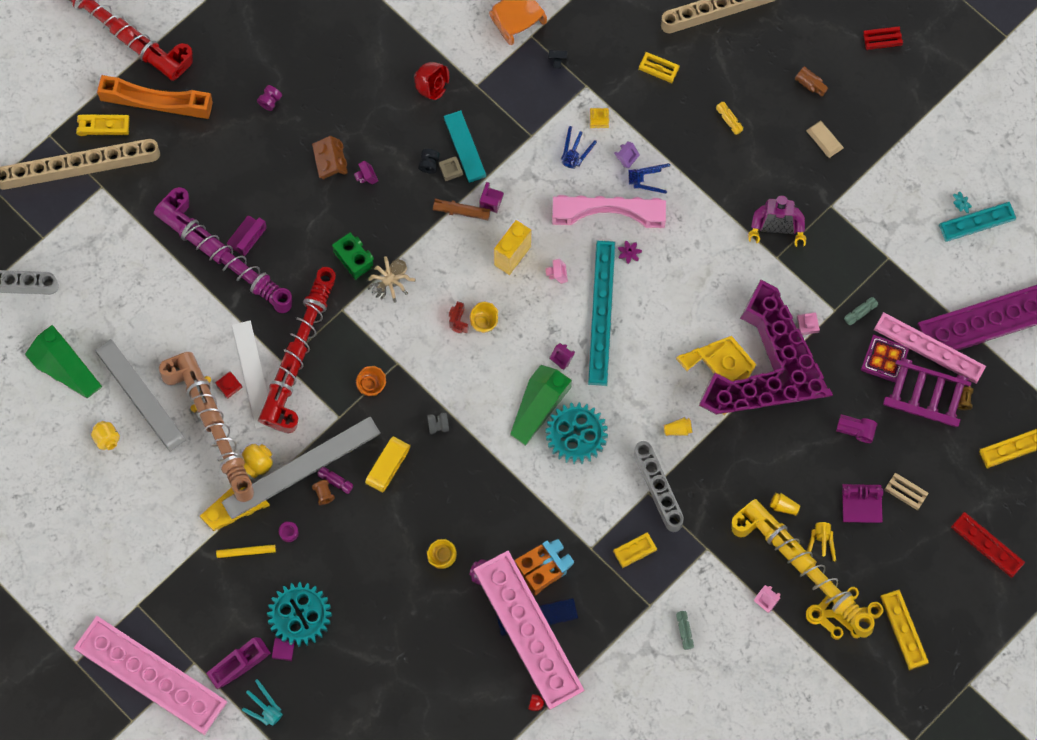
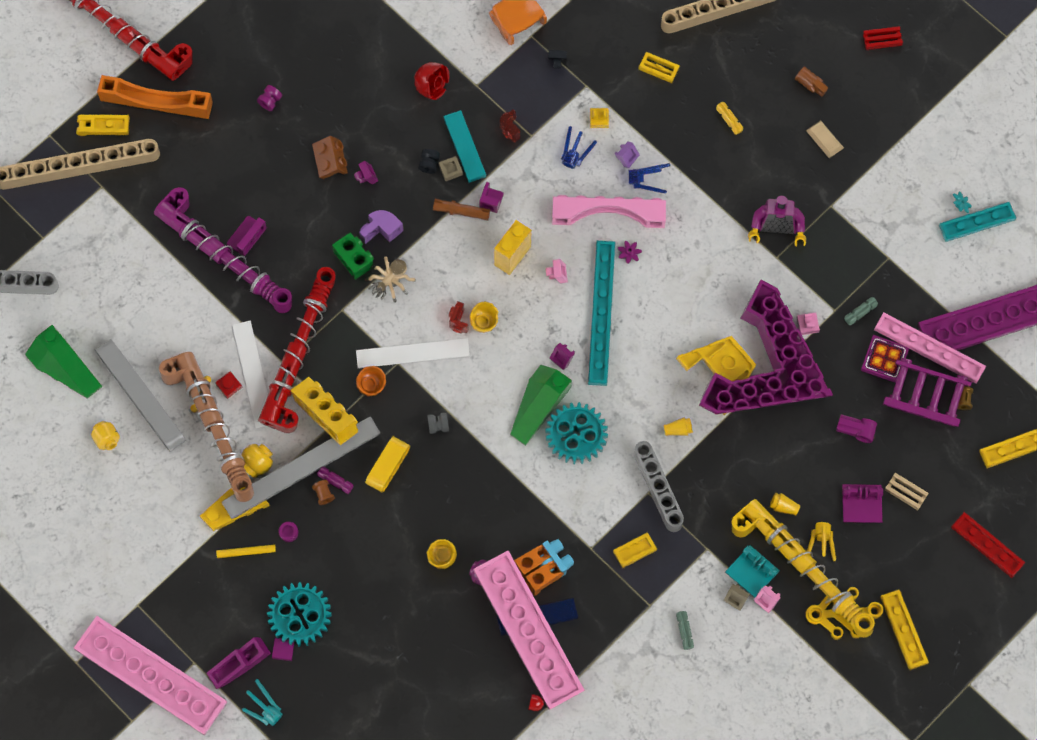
(325, 410): none -> yellow brick
(381, 222): none -> medium lavender brick
(413, 353): none -> white sticker
(508, 128): none -> clear red bracket
(736, 597): none -> dark tan tile
(752, 571): none -> teal hinge

